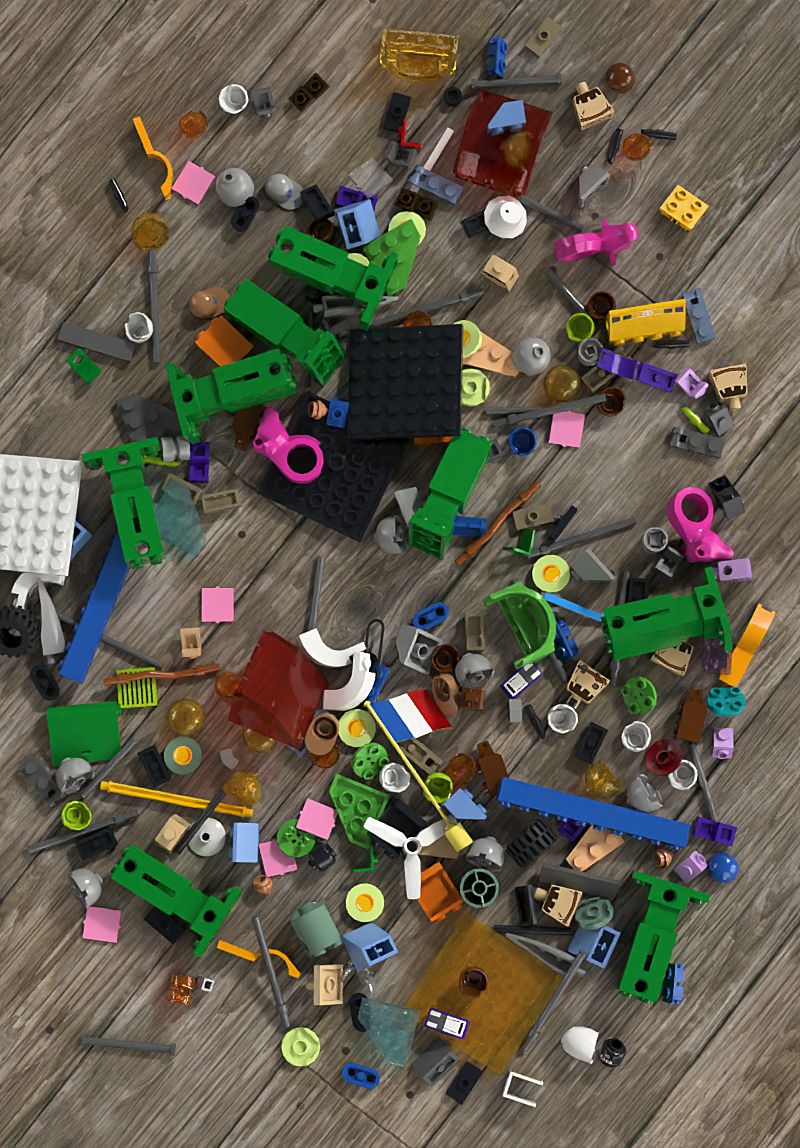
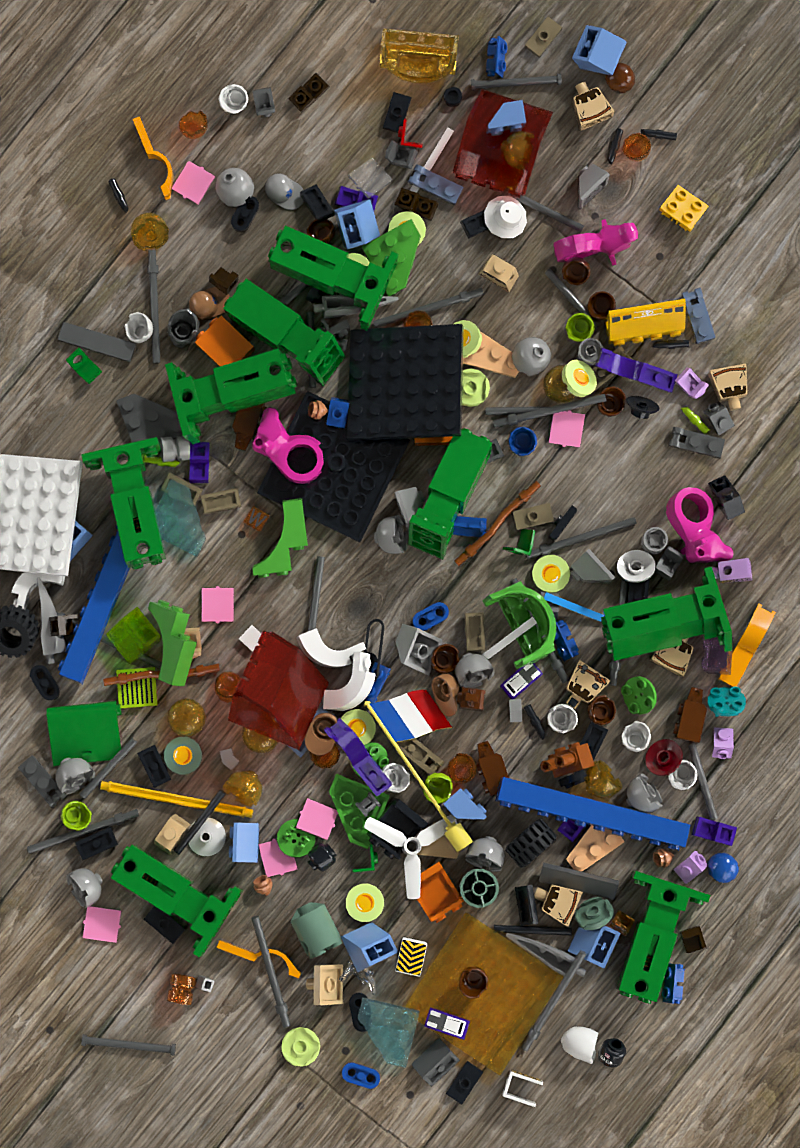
(62, 625): none -> dark brown panel
(133, 635): none -> clear neon green slope
(177, 646): none -> bright green arch
(183, 327): none -> dark grey hair
(224, 280): none -> dark brown panel
(250, 637): none -> white tile
(256, 519): none -> clear orange tile
(292, 535): none -> bright green arch
(359, 757): none -> dark purple piece
(368, 804): none -> dark grey bush
(411, 956): none -> piece
(509, 638): none -> white sticker
(568, 761): none -> dark orange brick
(573, 779): none -> black plate
(576, 271): none -> reddish brown hair
(579, 378): none -> yellowish green tile
(598, 50): none -> medium blue slope
(601, 710): none -> reddish brown hair
(622, 922): none -> clear orange tile
(636, 560): none -> white dish
(642, 406): none -> black piece
(693, 939): none -> dark brown panel

